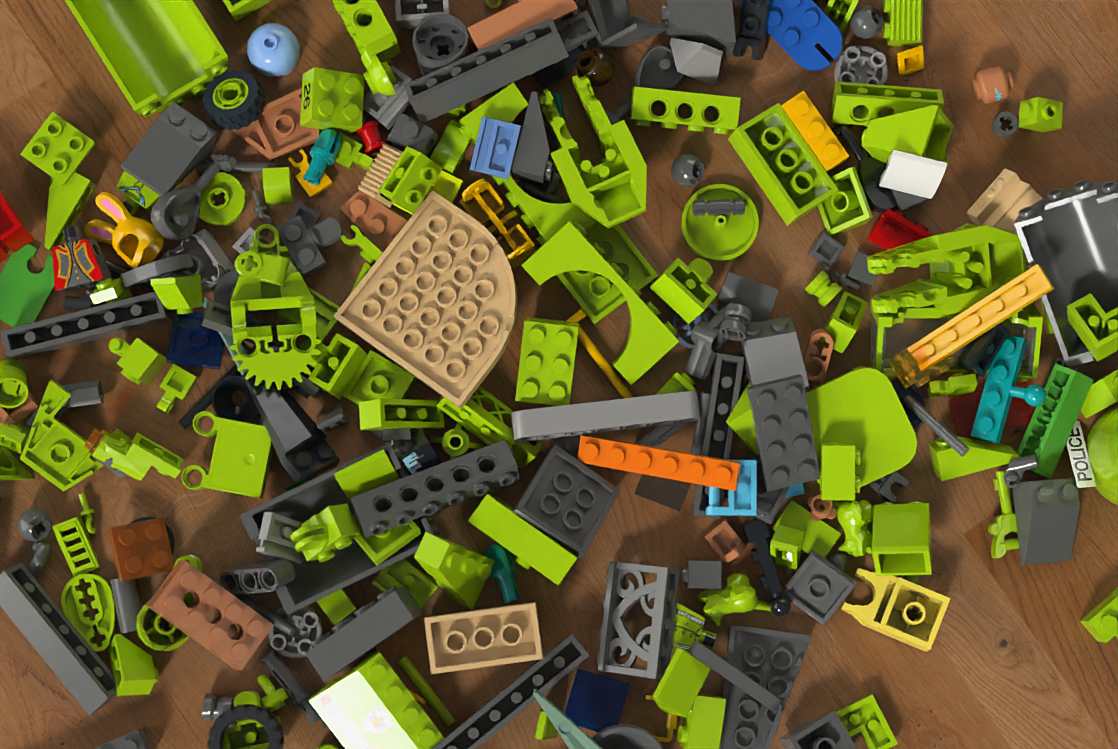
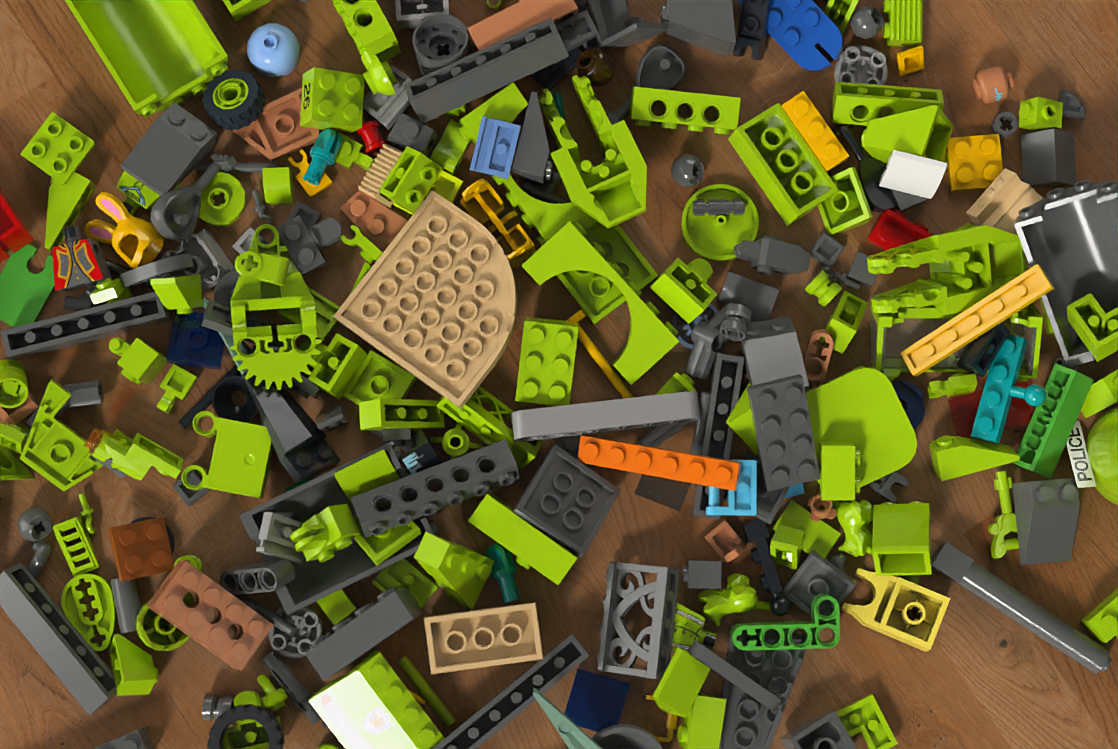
(188, 495): none -> dark grey tile
(545, 728): lime slope -> none
(697, 60): light grey slope -> none
(773, 256): none -> dark grey hinge
(785, 630): none -> bright green beam
(908, 370): clear yellow bracket -> none
(935, 425): dark grey bar -> none
(973, 162): none -> yellow plate
(1016, 469): dark grey arm -> none
(1029, 614): none -> dark grey brick
(1048, 159): none -> dark grey slope
(1071, 106): none -> dark grey tile

